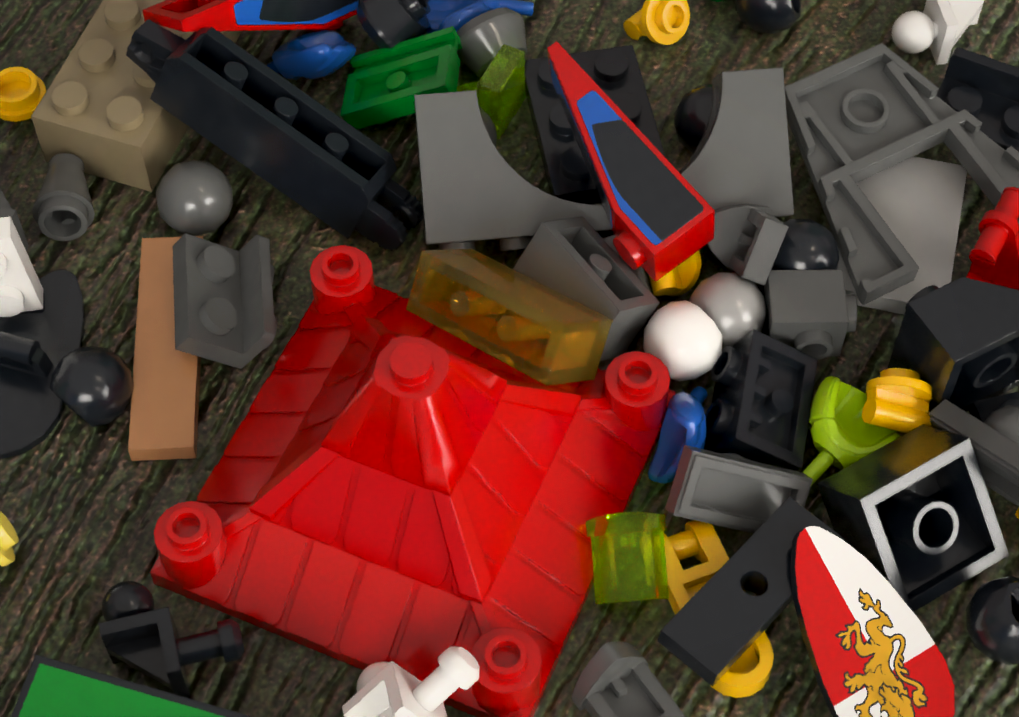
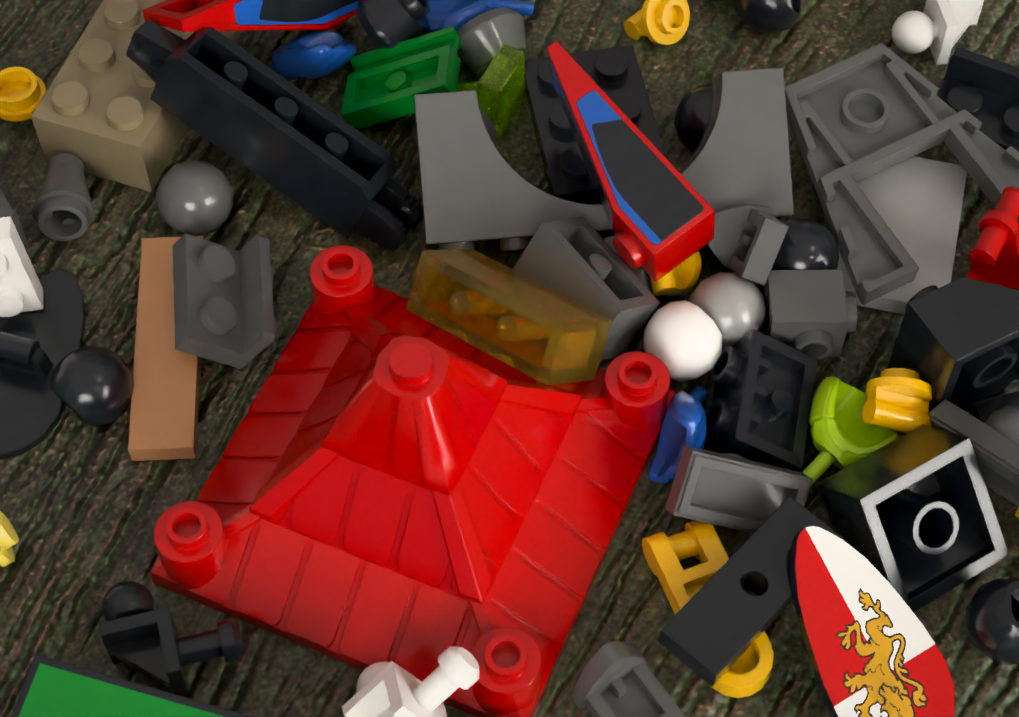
(628, 557): clear neon green tile -> none

